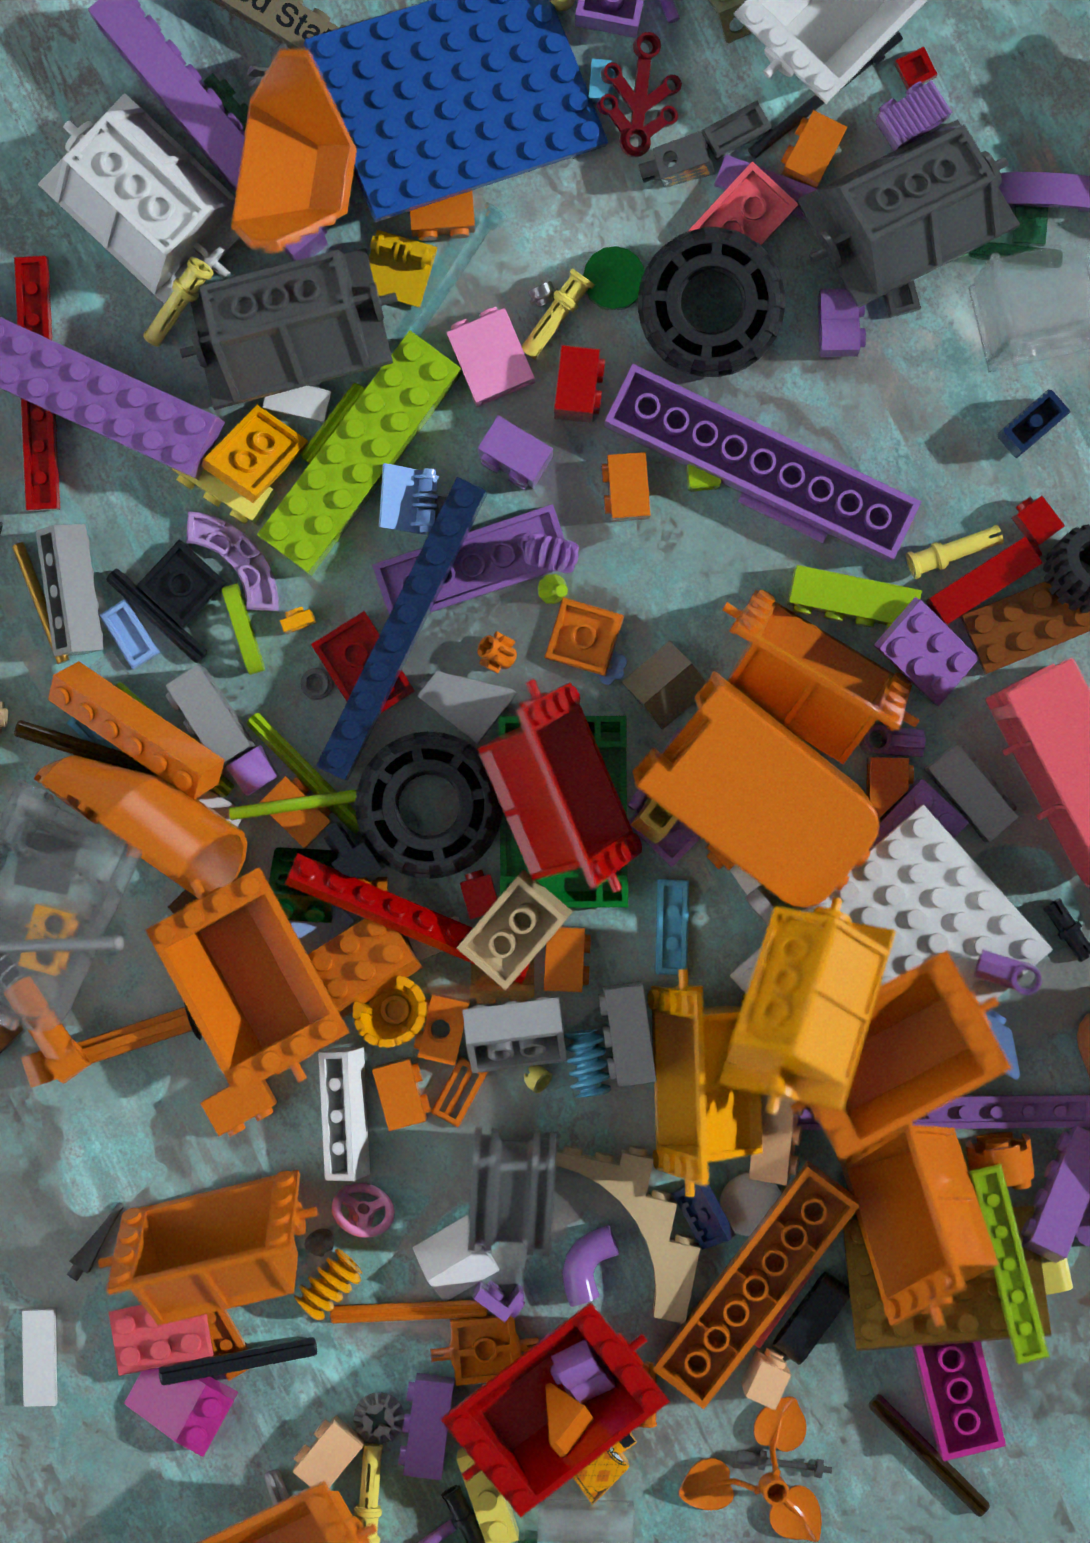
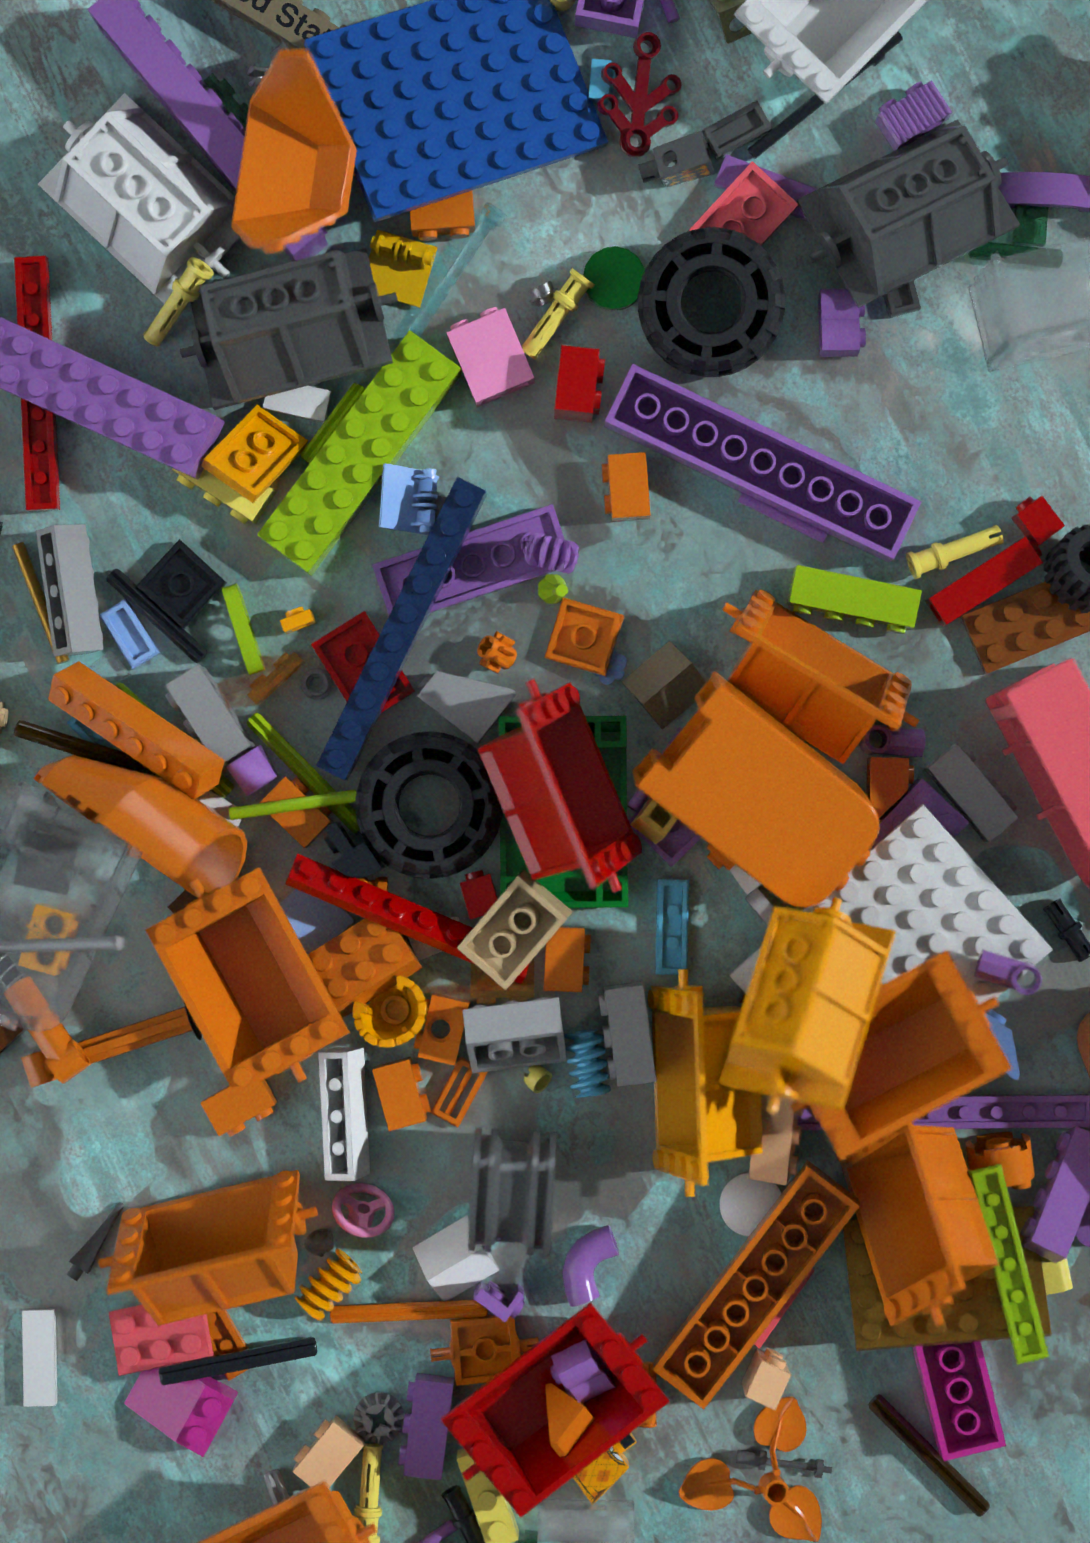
(241, 553): lavender tile -> none
(264, 686): none -> clear orange plate
(295, 903): dark green bracket -> none
(514, 453): medium lavender brick -> none
(654, 1213): tan arch -> none
(700, 480): lime slope -> none
(704, 1216): dark blue bracket -> none
(812, 1318): black beam -> none
(813, 150): orange brick -> none
(915, 68): red tile -> none
(926, 651): medium lavender plate -> none
(1033, 423): dark blue brick -> none

